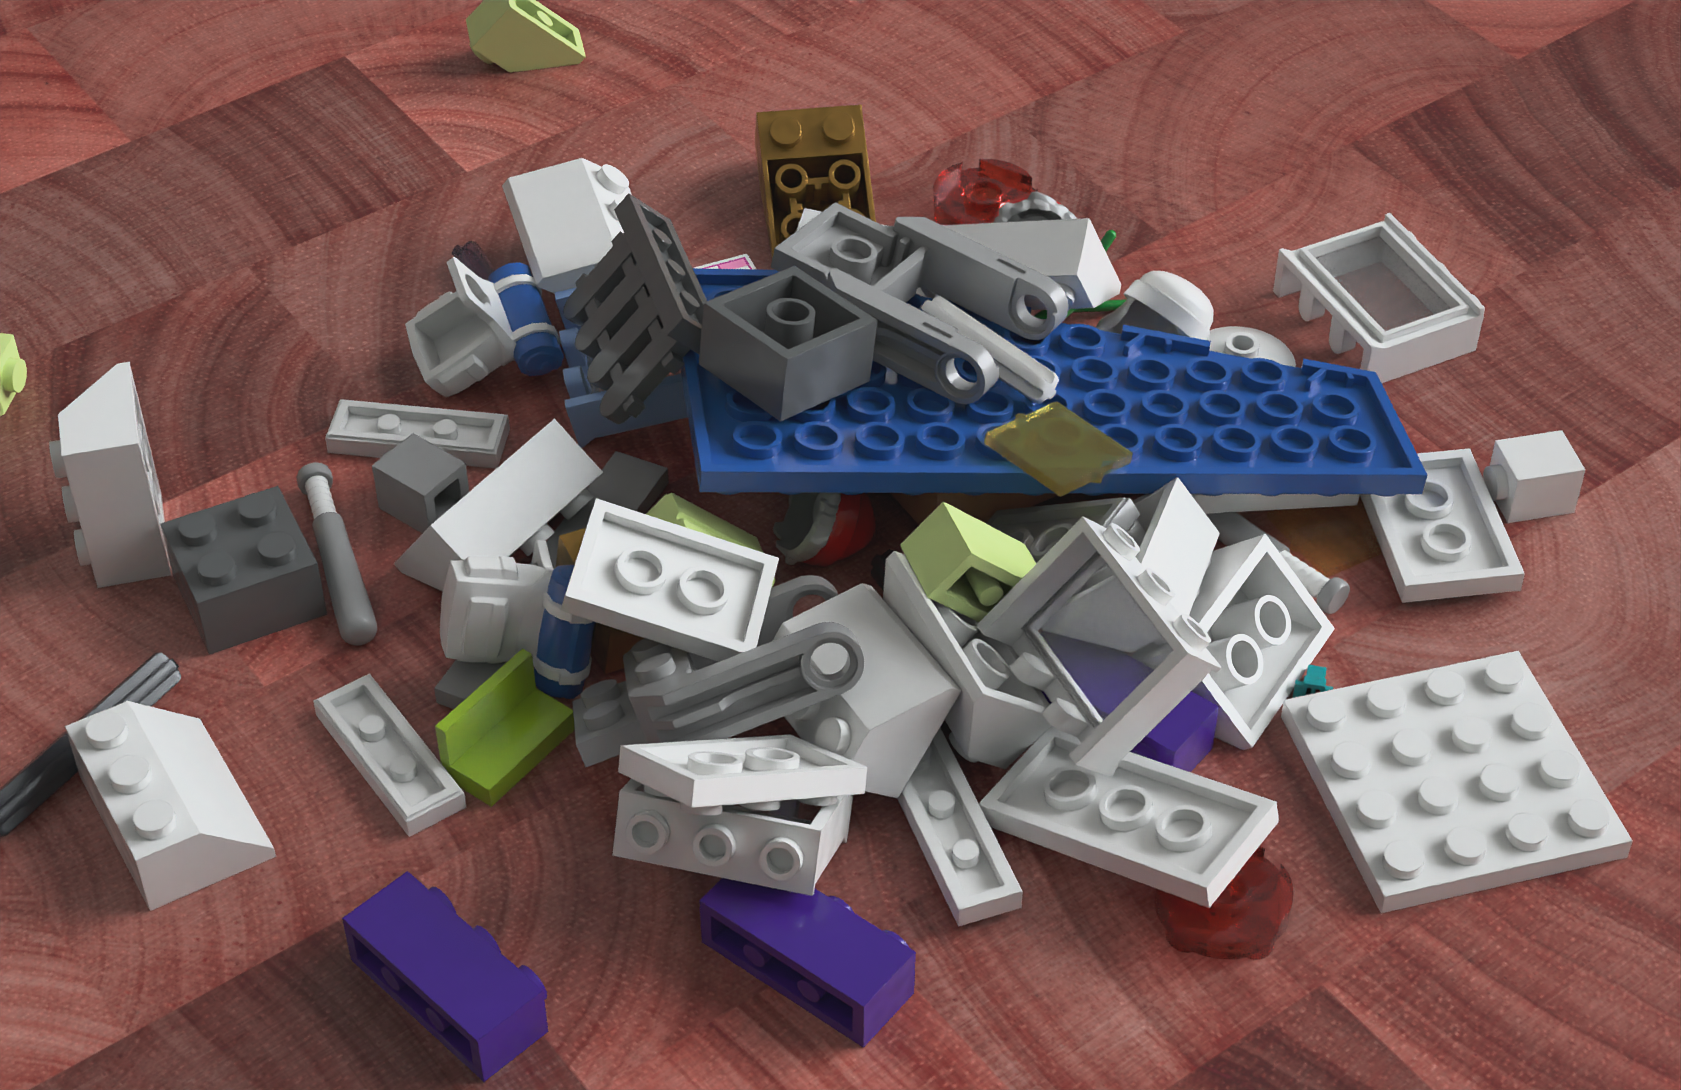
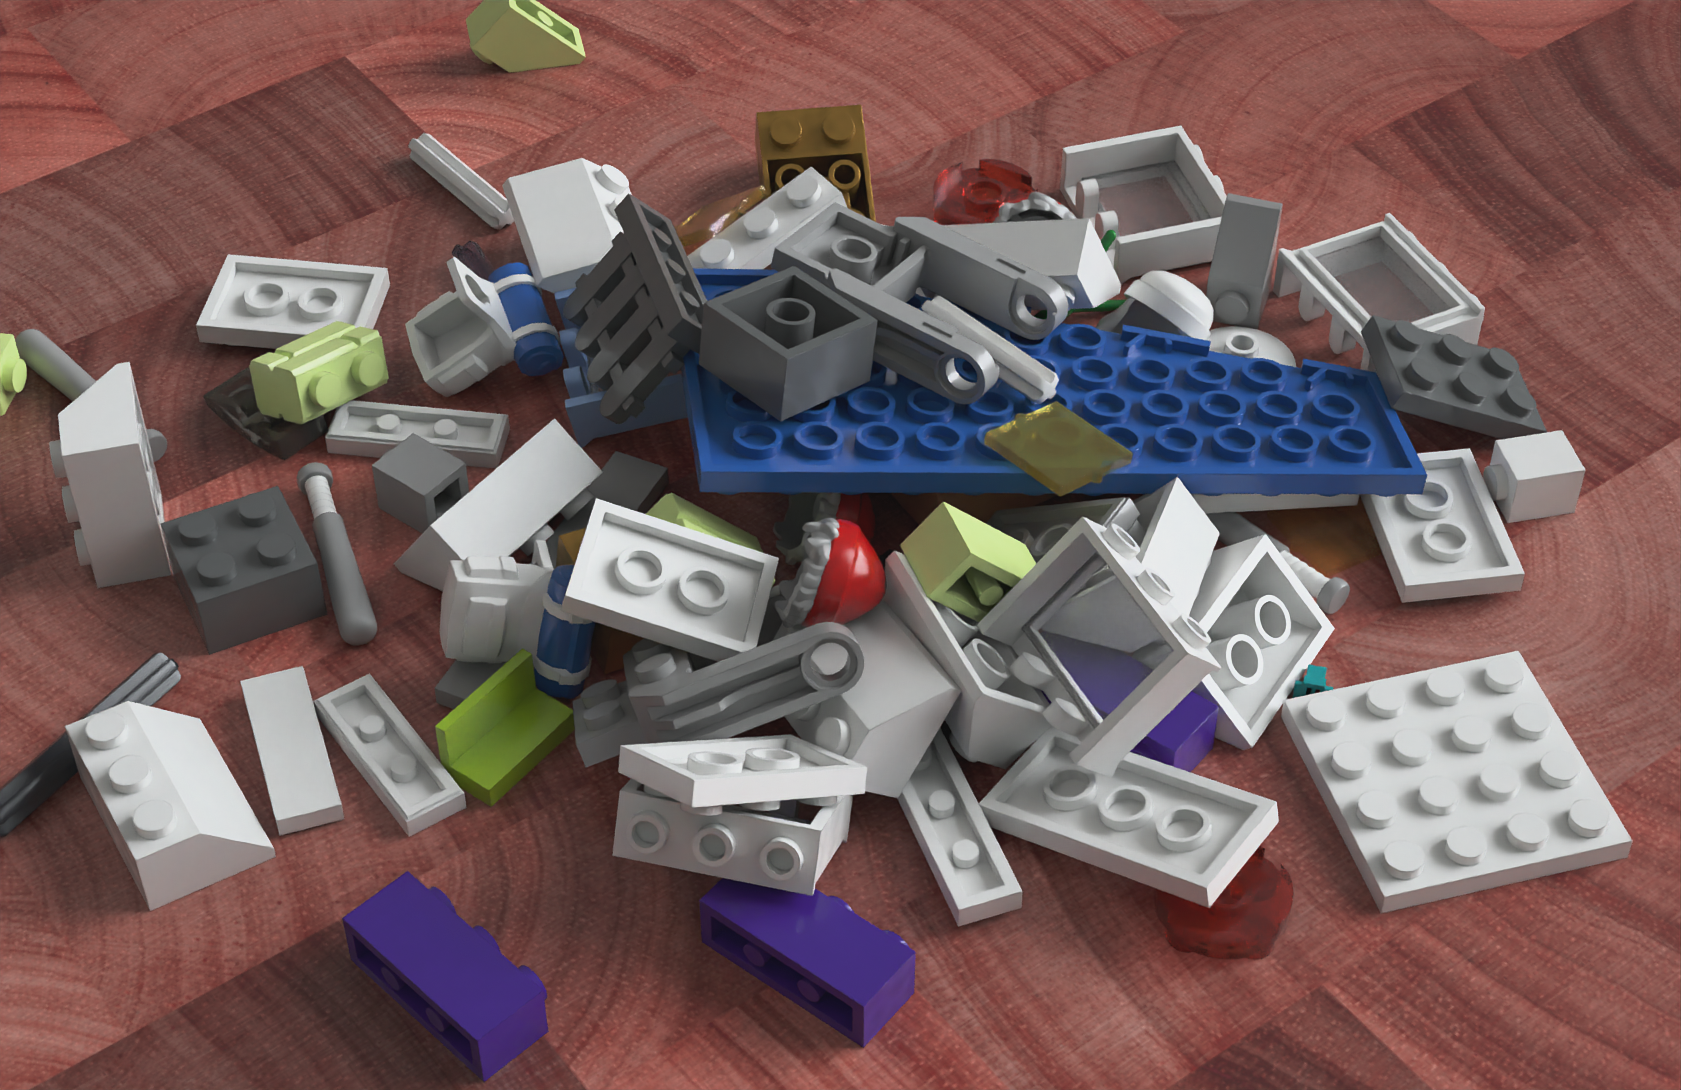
(67, 376): none -> light grey piece
(237, 406): none -> clear smoke slope
(283, 299): none -> white plate
(292, 750): none -> white tile
(319, 372): none -> yellowish green brick
(461, 181): none -> white axle
(717, 215): none -> clear yellow piece
(752, 238): none -> white plate
(836, 577): none -> red hair
(1151, 194): none -> white window
(1243, 260): none -> light grey slope
(1451, 380): none -> dark grey plate

